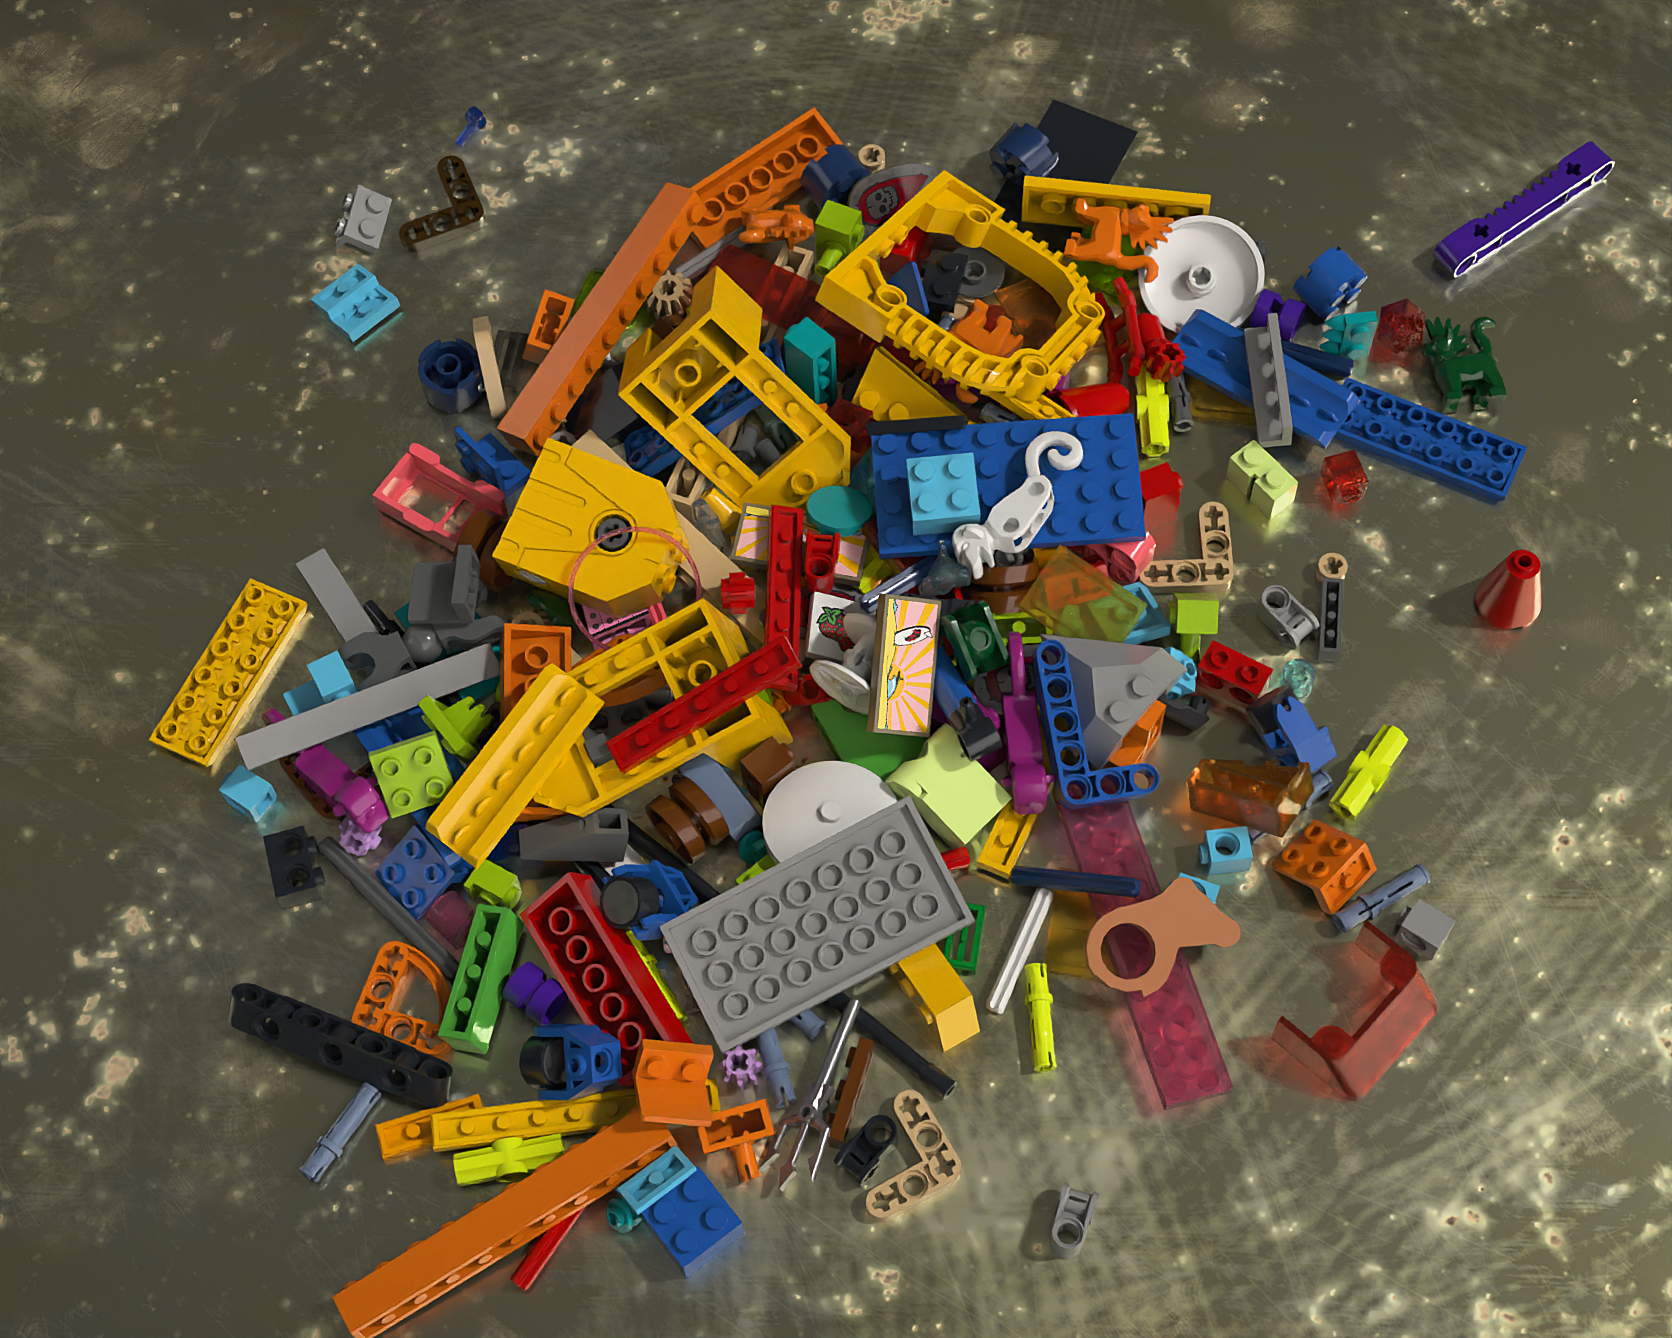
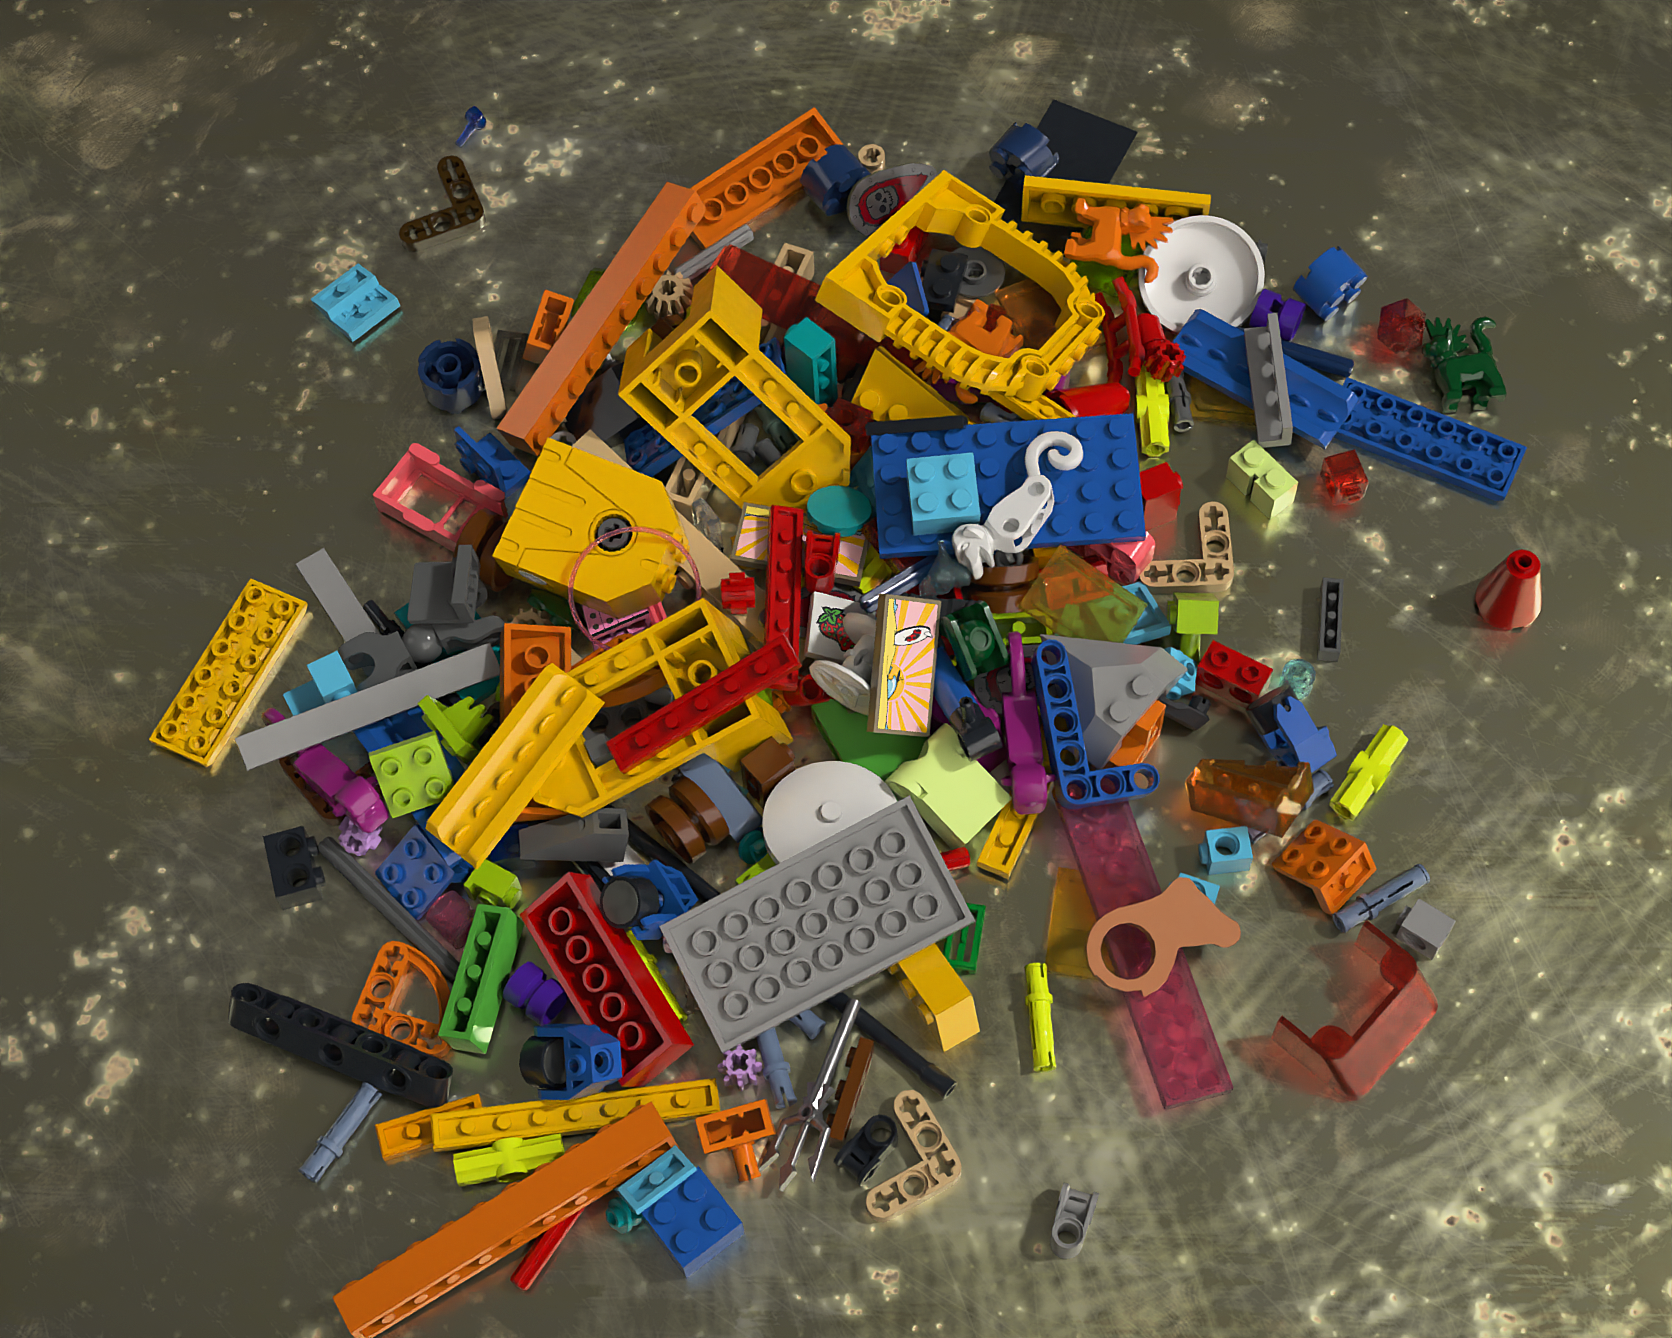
(247, 793): medium azure brick -> none
(362, 219): light grey bracket -> none
(672, 1082): orange bracket -> none
(724, 508): yellow cone -> none
(776, 225): orange animal -> none
(837, 235): lime brick -> none
(1019, 950): white axle -> none
(1076, 881): dark blue axle -> none
(1288, 622): light grey piece -> none
(1332, 559): tan bush -> none
(1350, 334): teal plate -> none
(1485, 236): dark purple gear -> none

